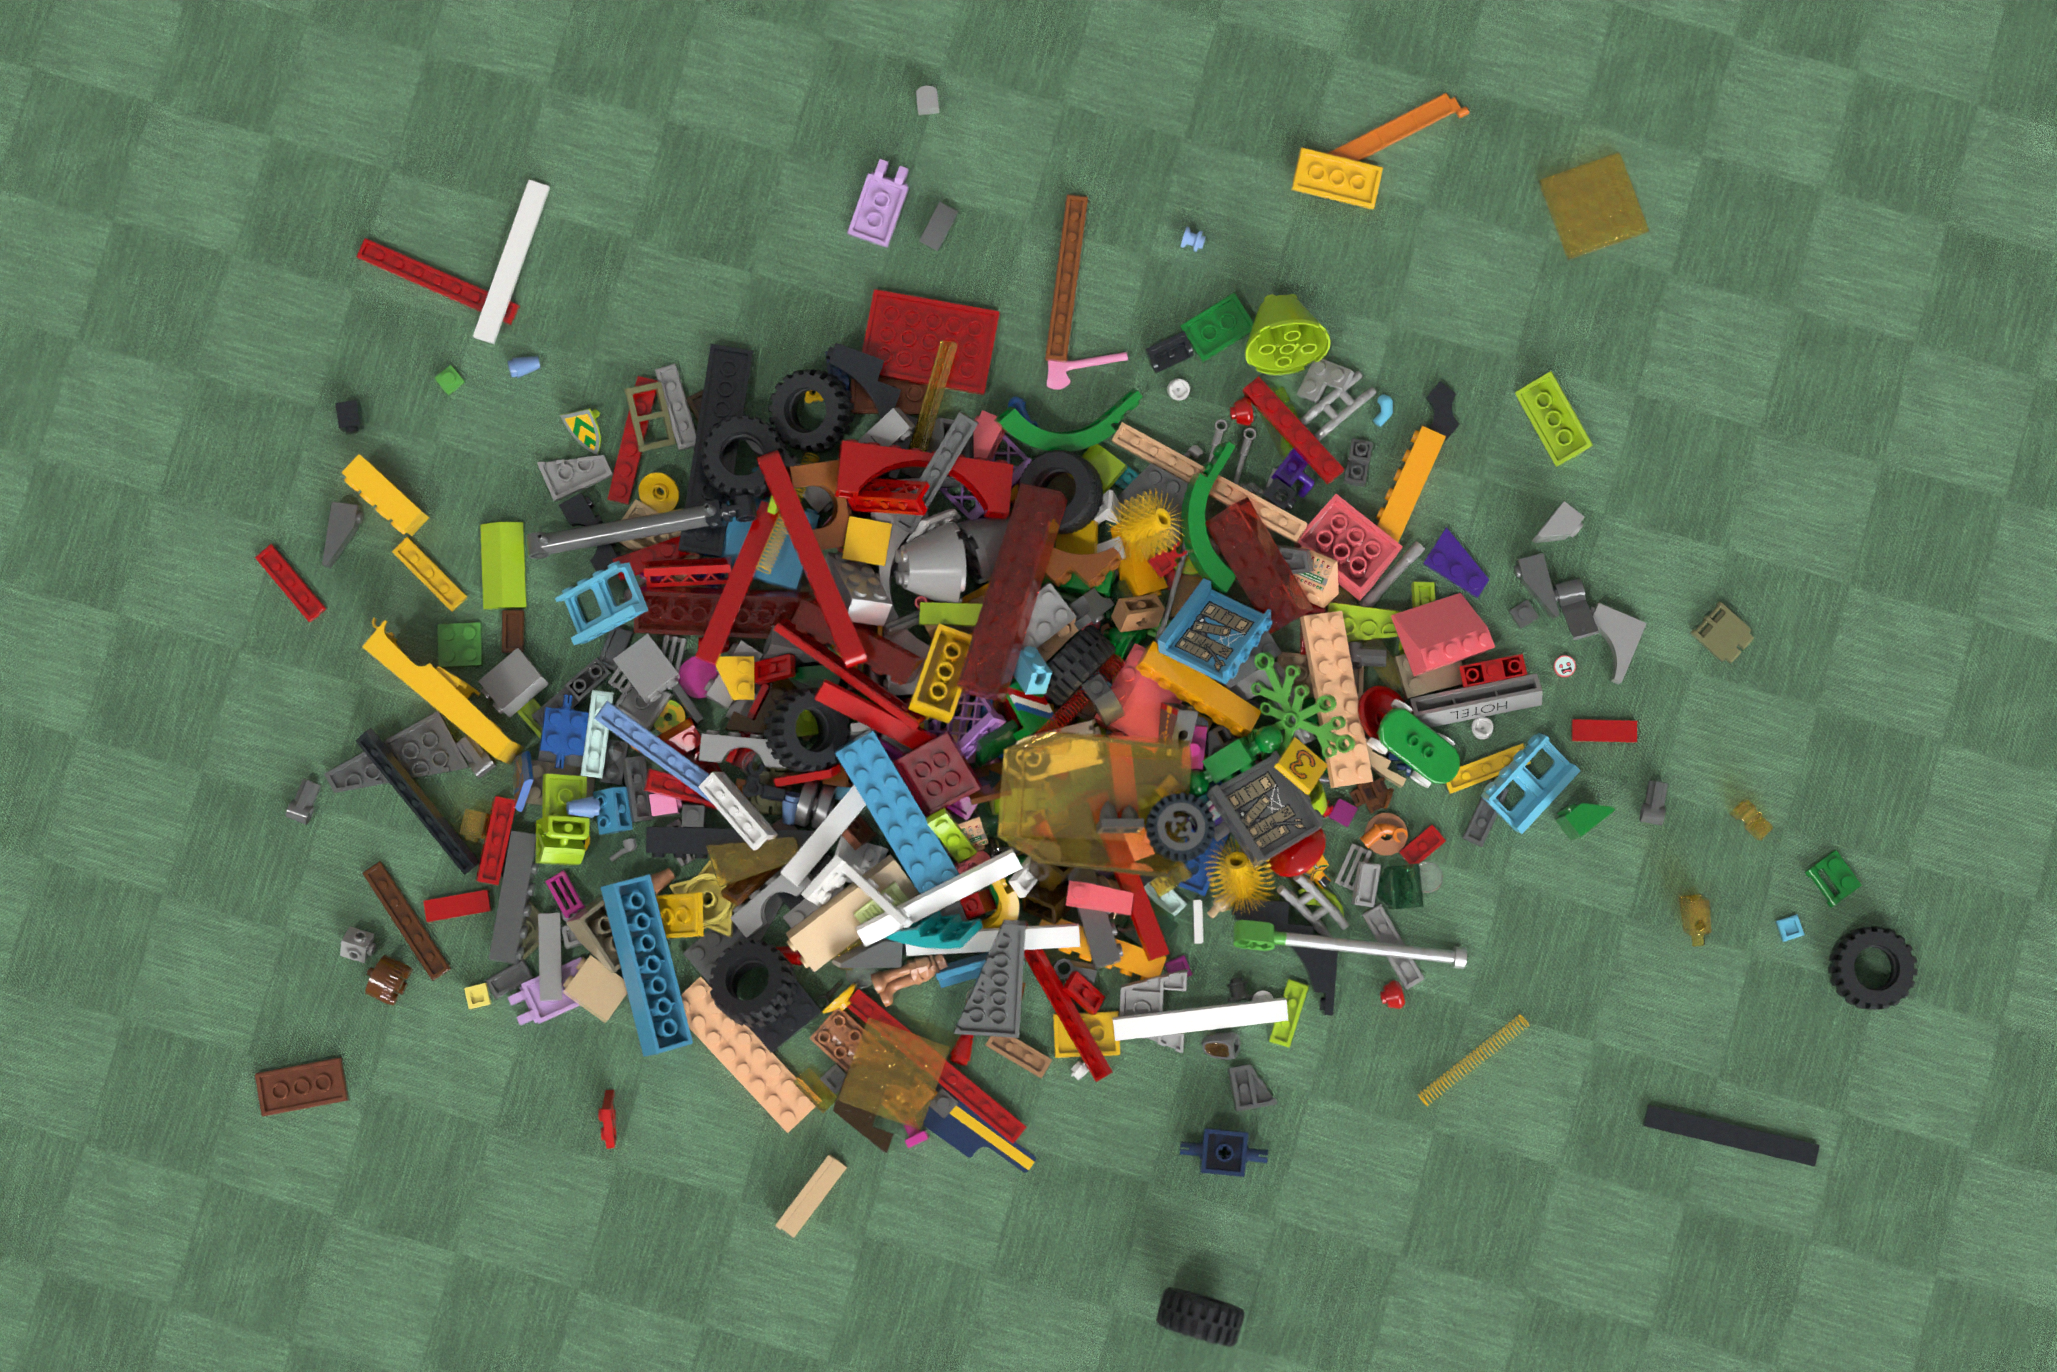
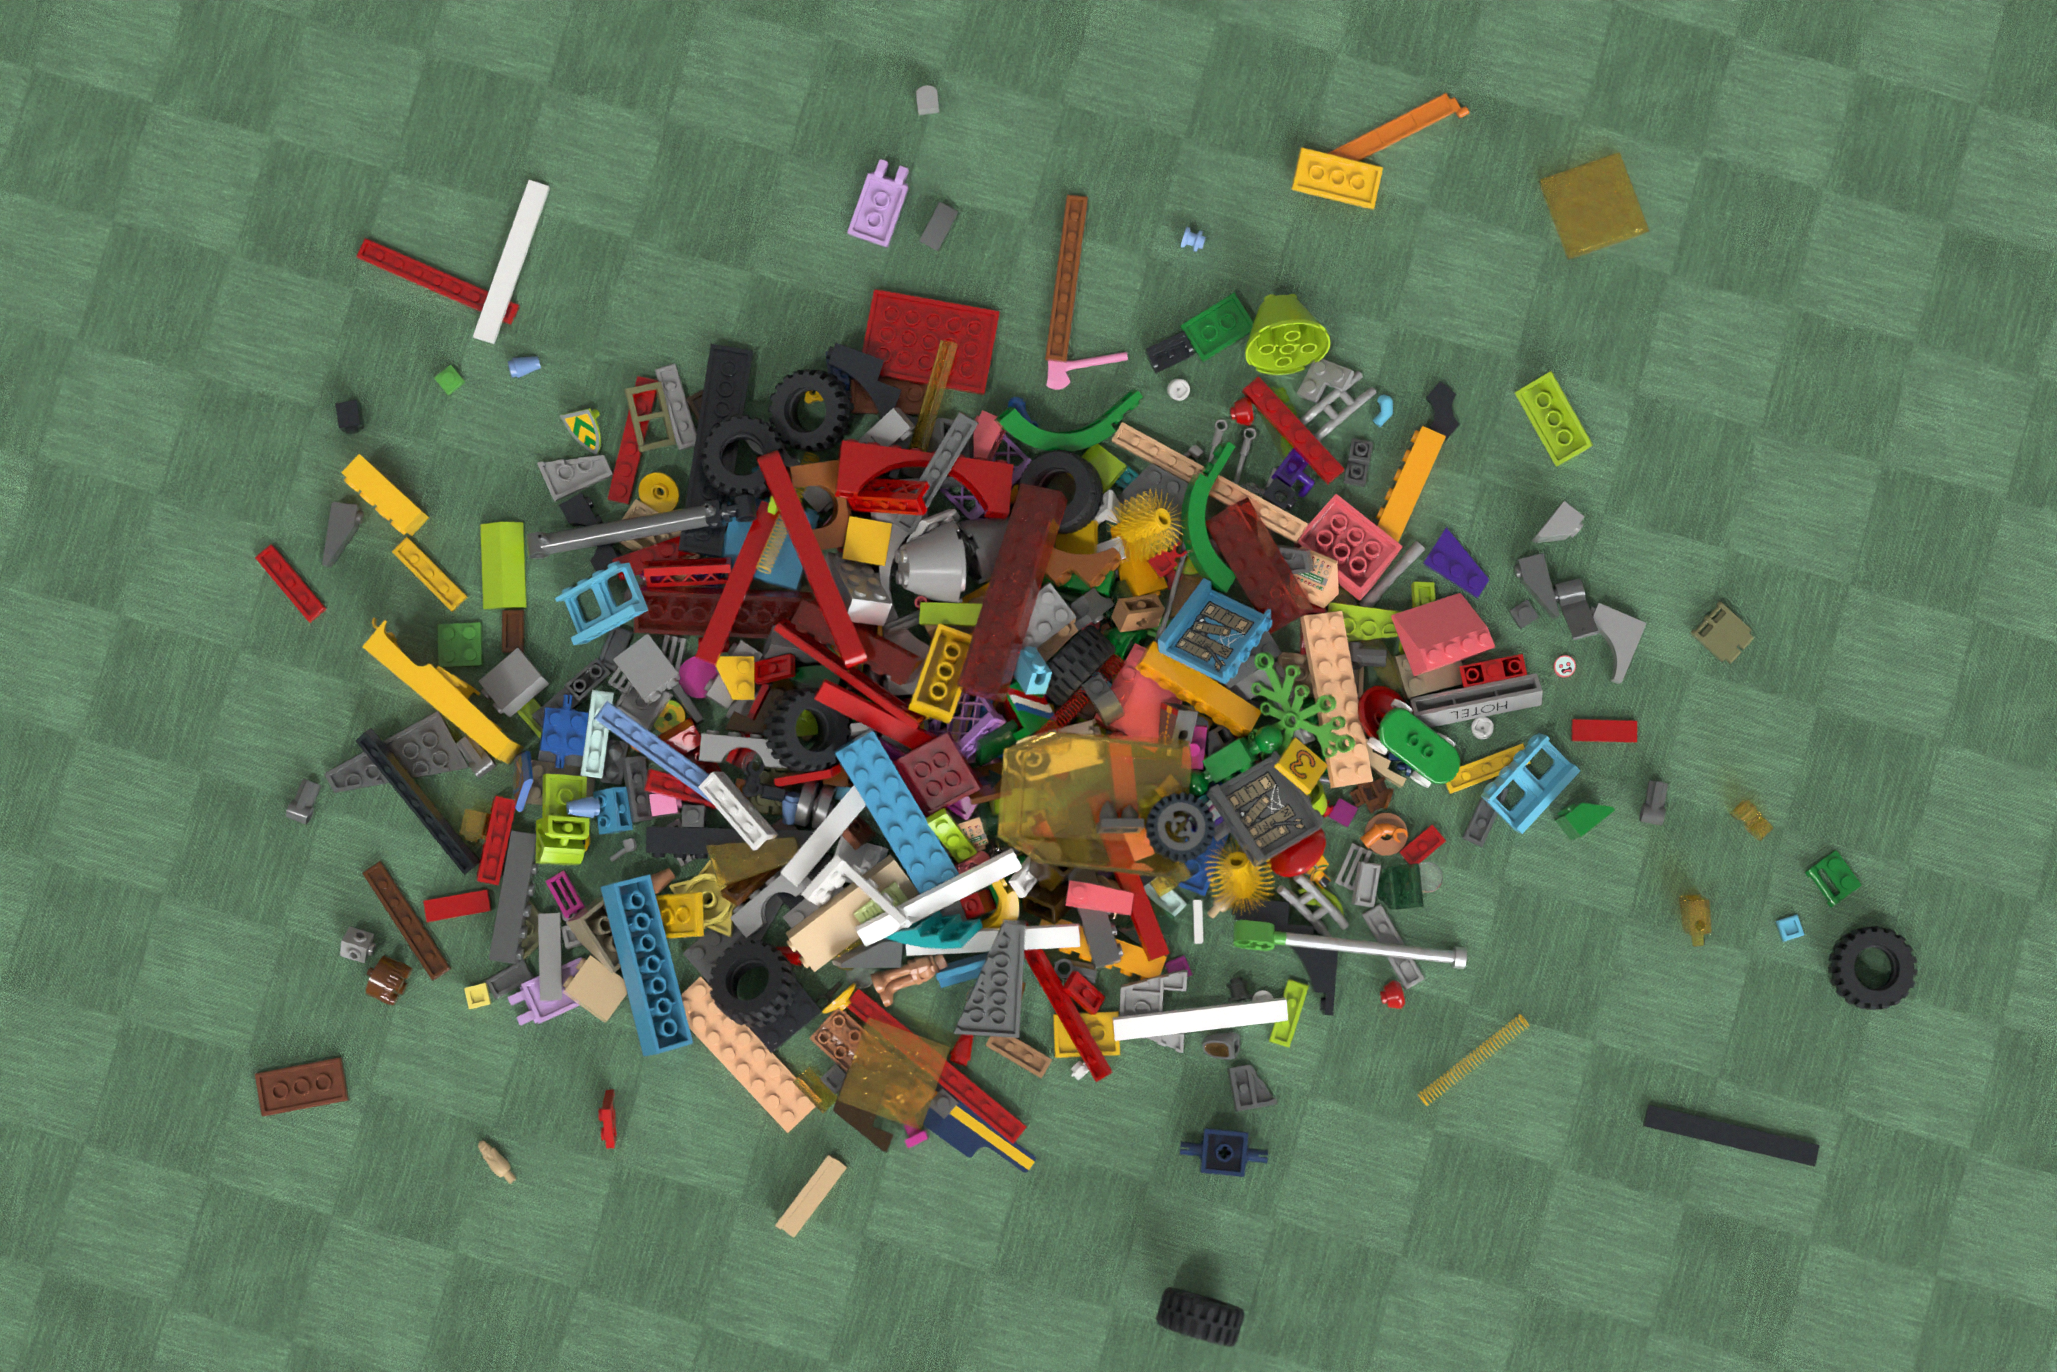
(497, 1162): none -> tan piece

